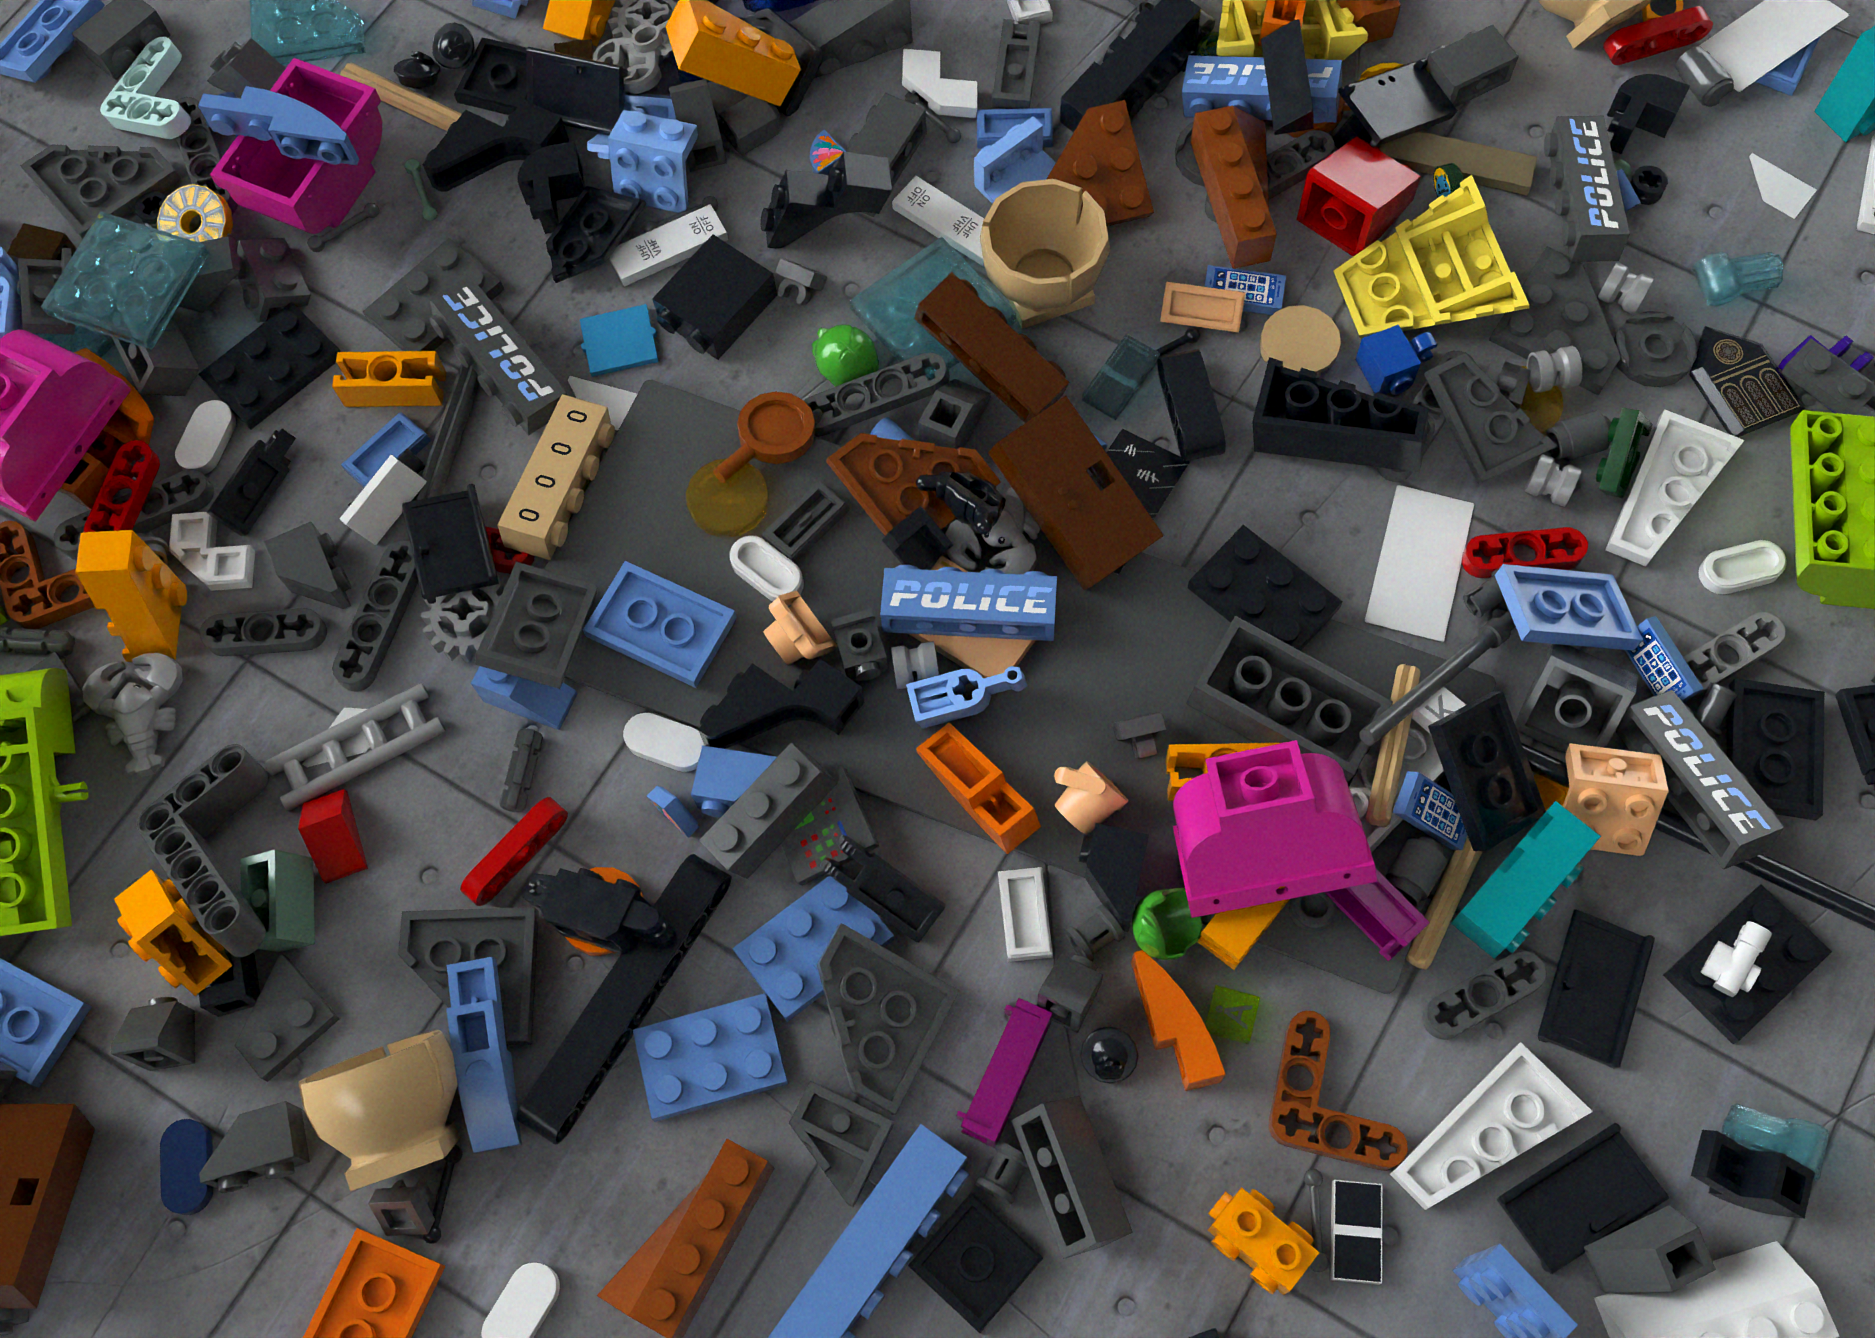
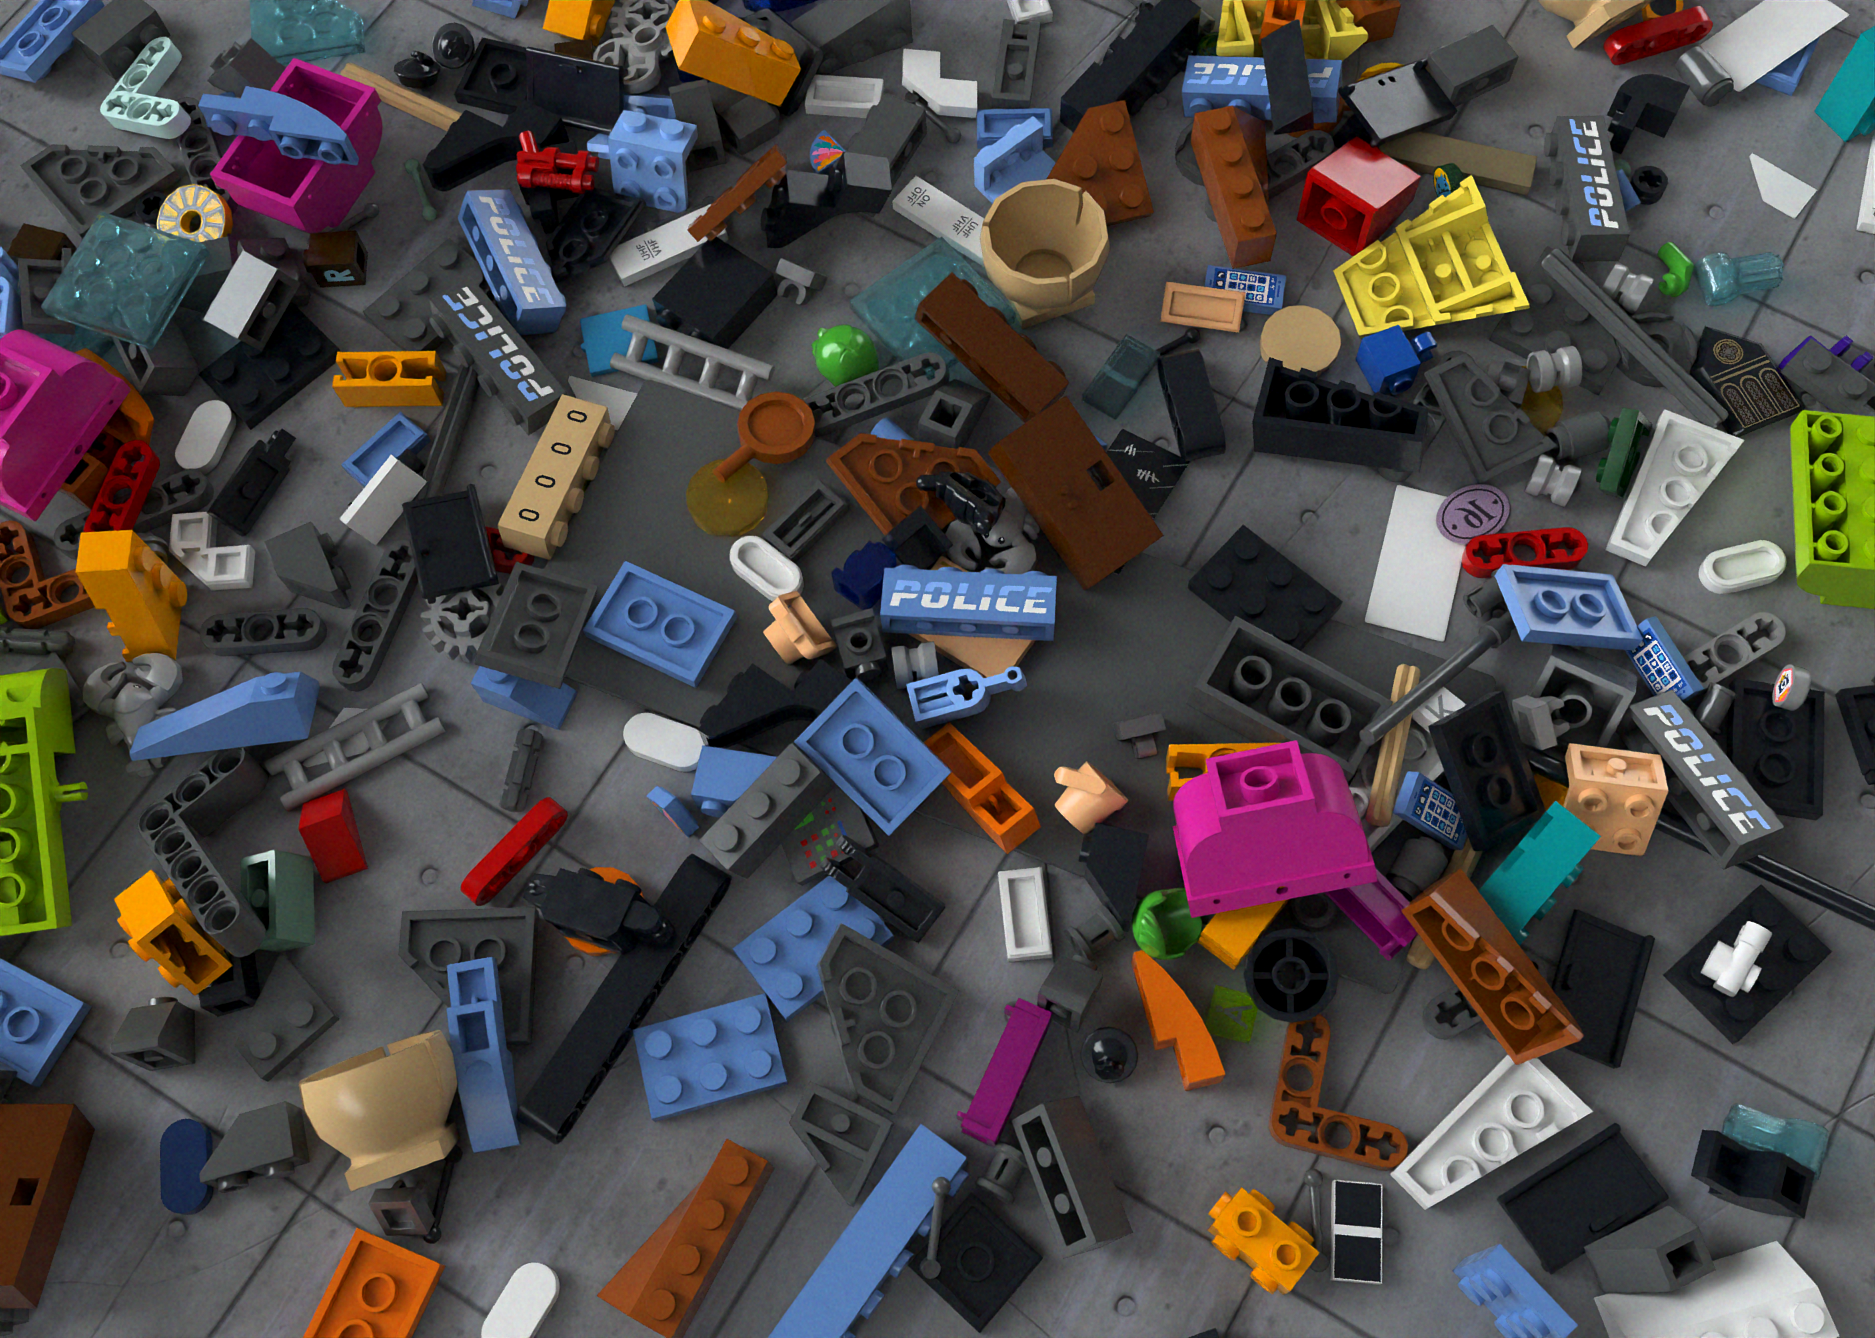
(249, 714): none -> medium blue wedge
(251, 300): none -> brick
(336, 259): none -> dark brown brick
(511, 261): none -> medium blue brick
(541, 168): none -> red piece
(681, 343): none -> light grey bar
(765, 170): none -> dark orange plate
(843, 95): none -> white tile
(864, 574): none -> clear blue brick
(873, 756): none -> medium blue plate
(929, 1266): none -> dark grey hinge
(1290, 975): none -> black cylinder
(1472, 513): none -> clear purple sticker
(1491, 969): none -> dark orange wedge
(1535, 720): none -> light grey tile
(1634, 339): none -> dark grey axle
(1679, 270): none -> bright green arm
(1791, 687): none -> light grey tile

